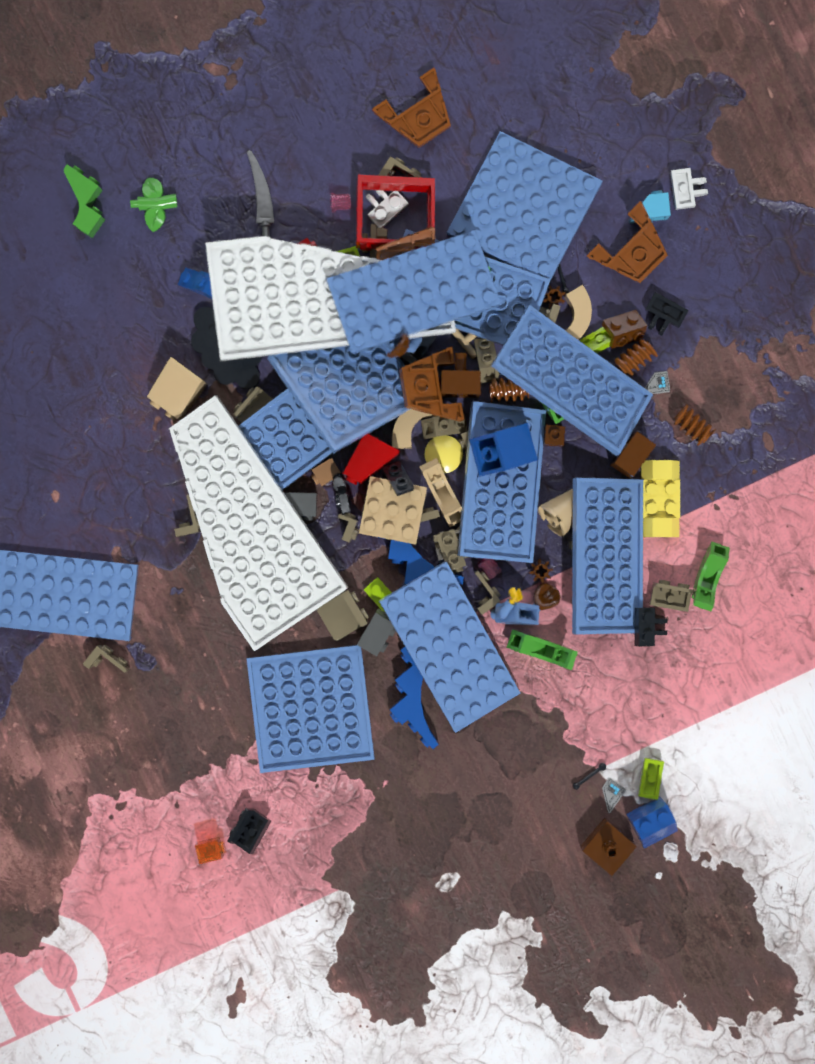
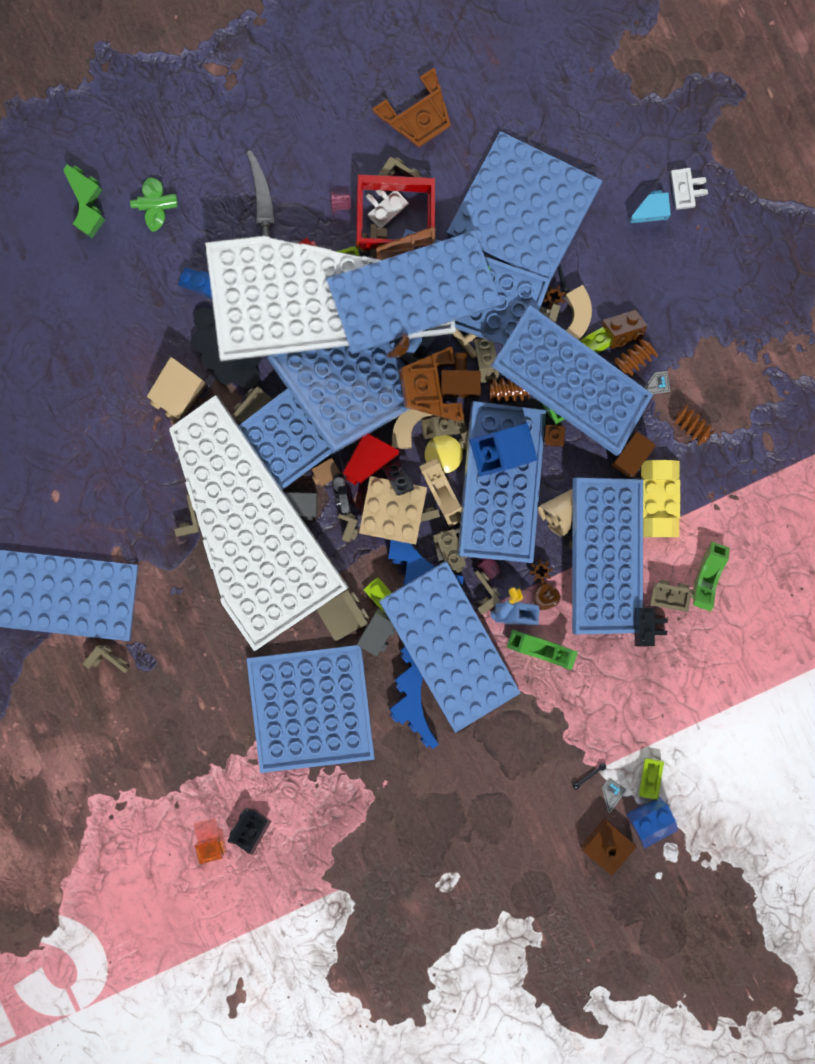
(639, 254): dark orange wing -> none
(667, 311): black hinge -> none

